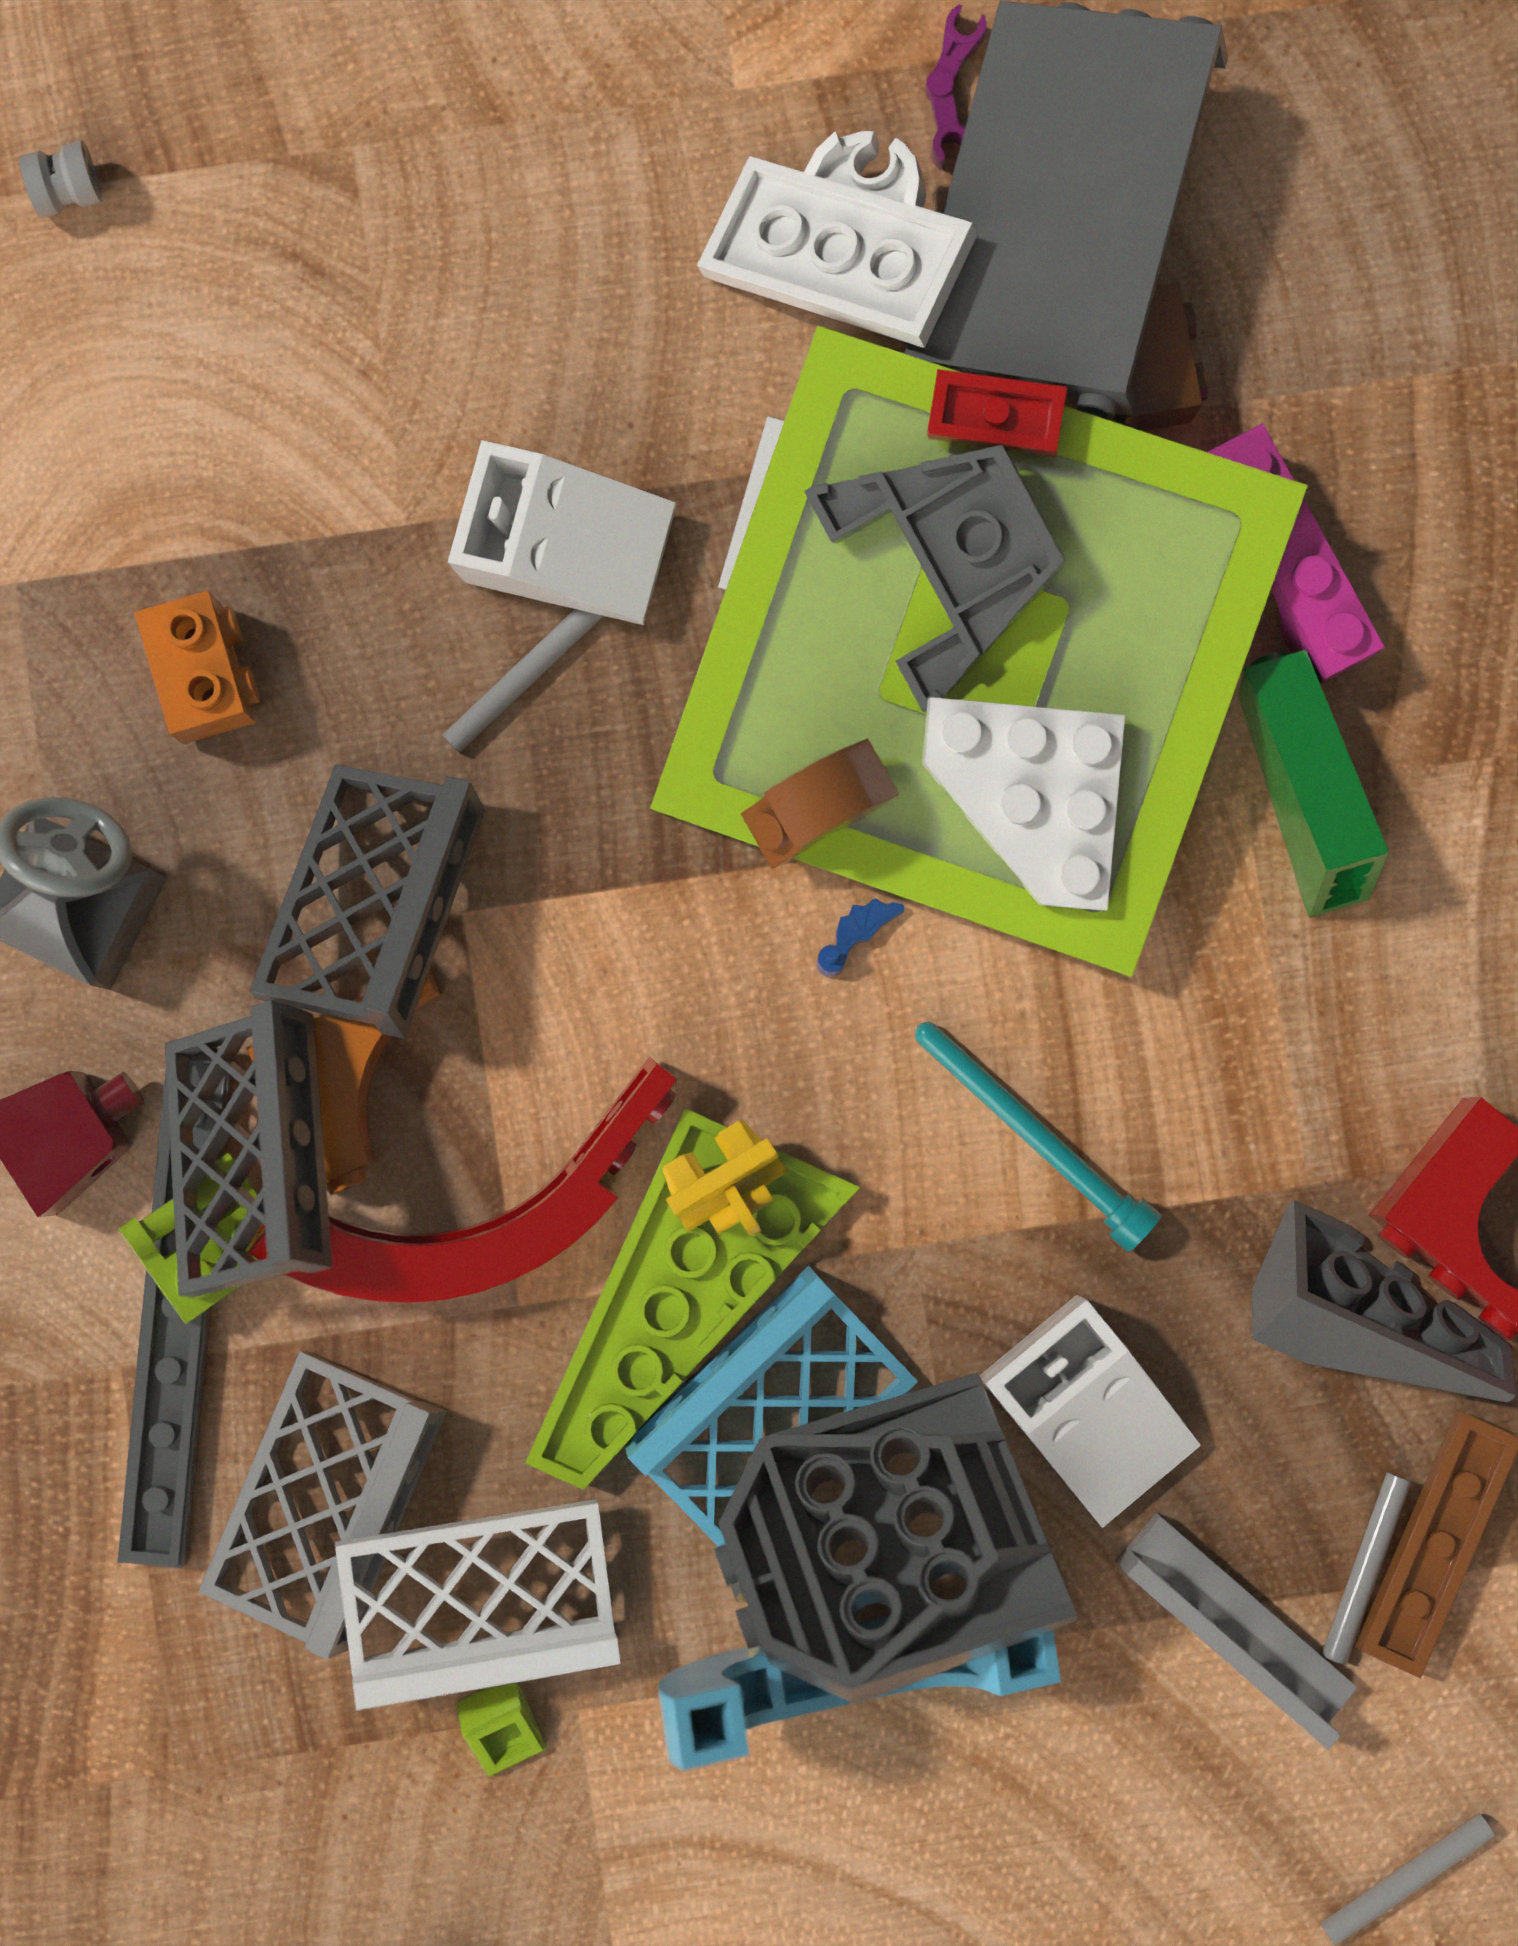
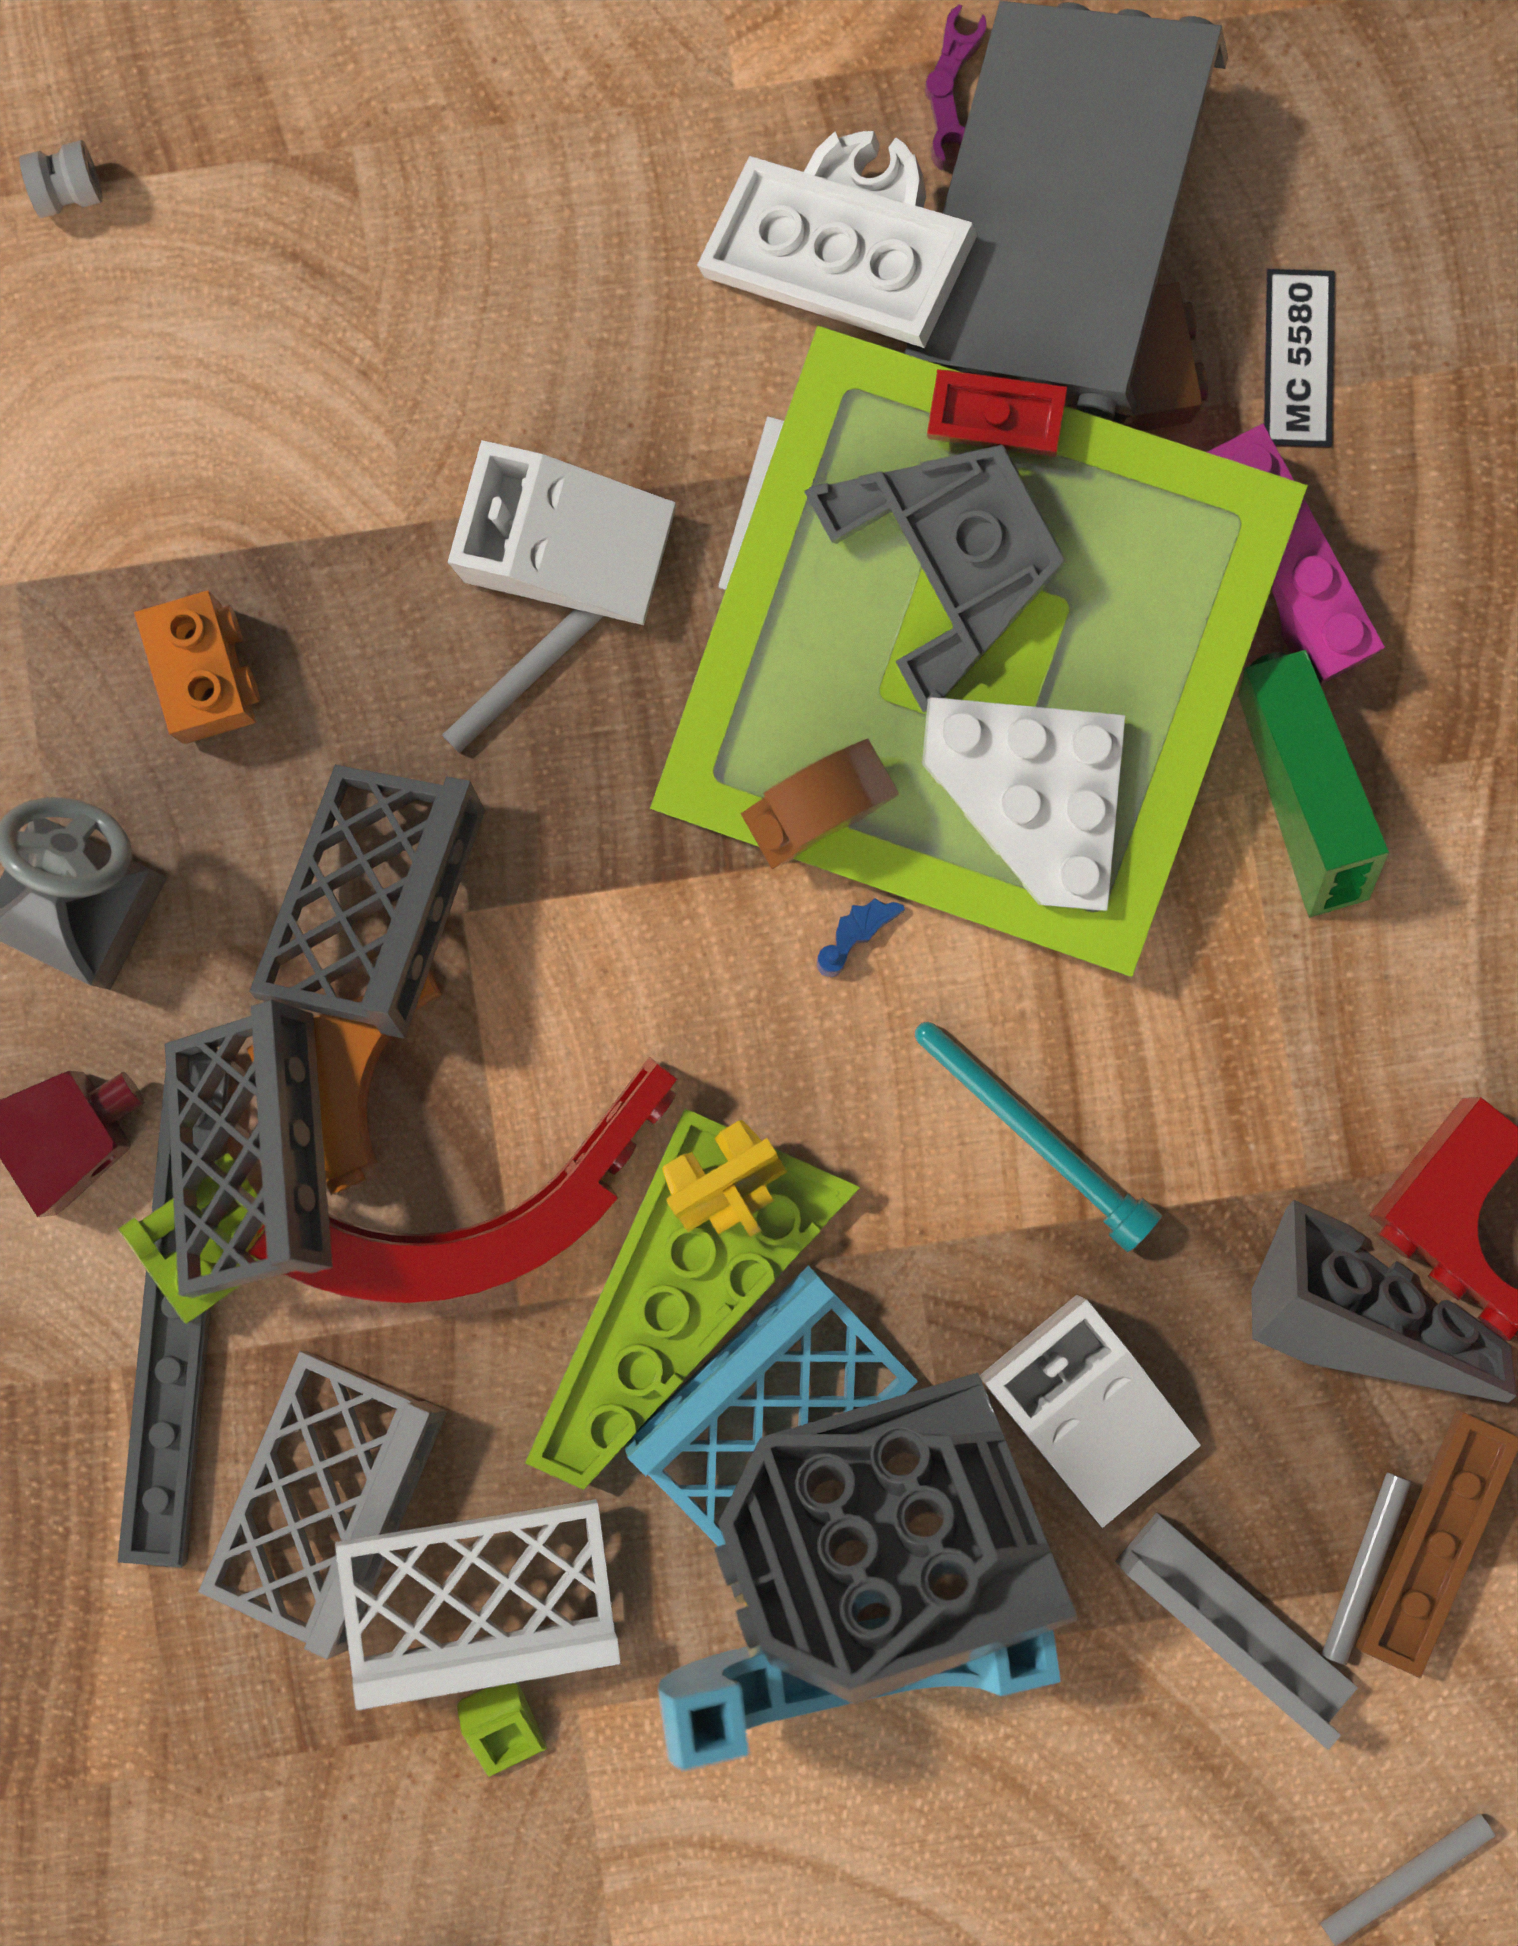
(1299, 357): none -> sticker

